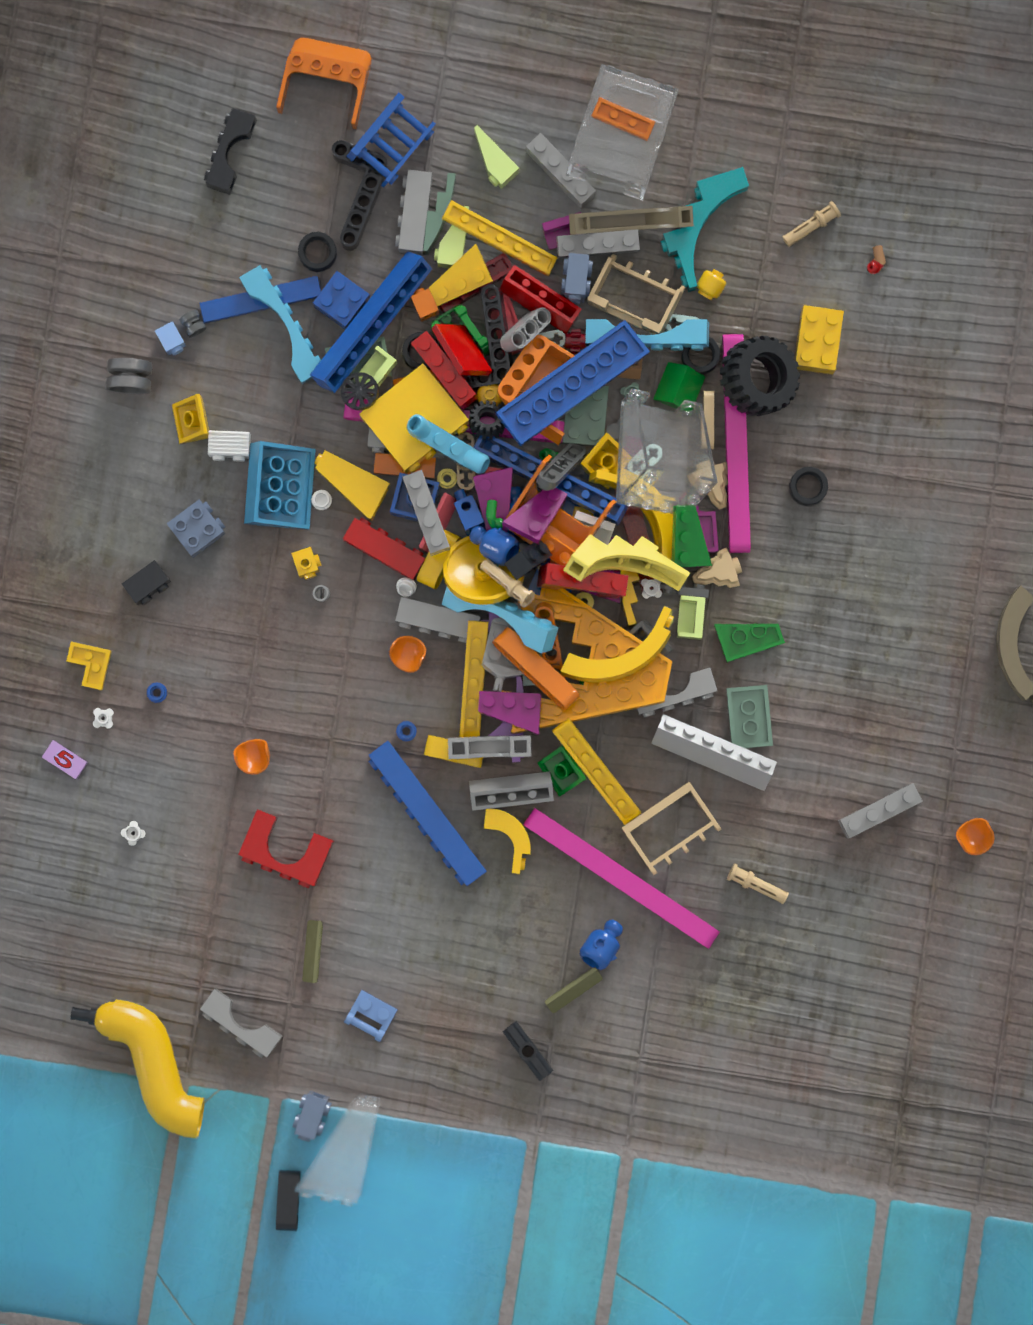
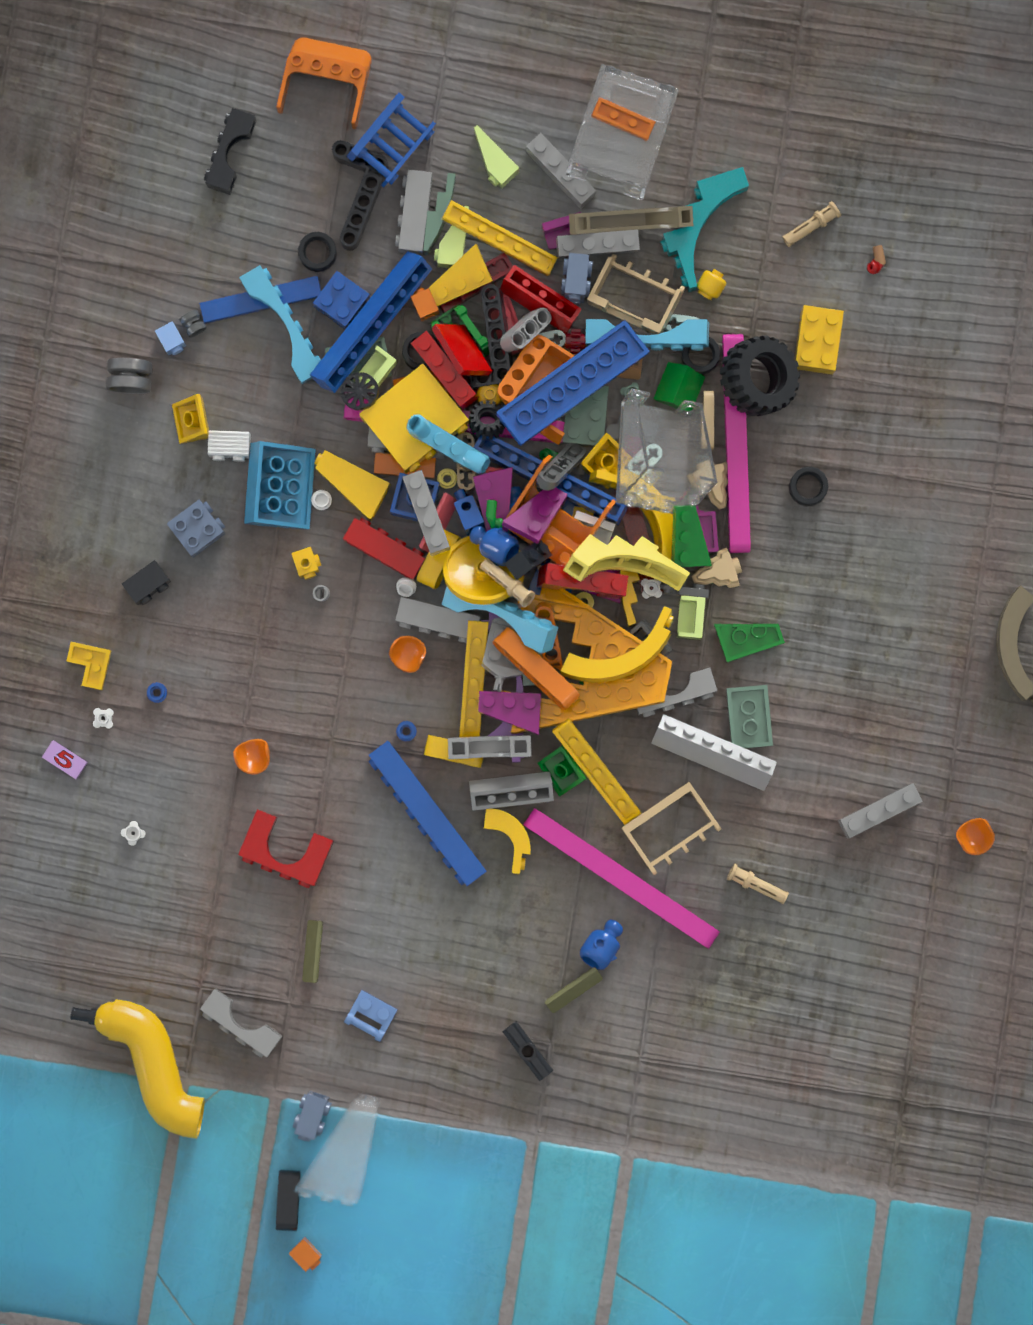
(306, 1255): none -> orange brick

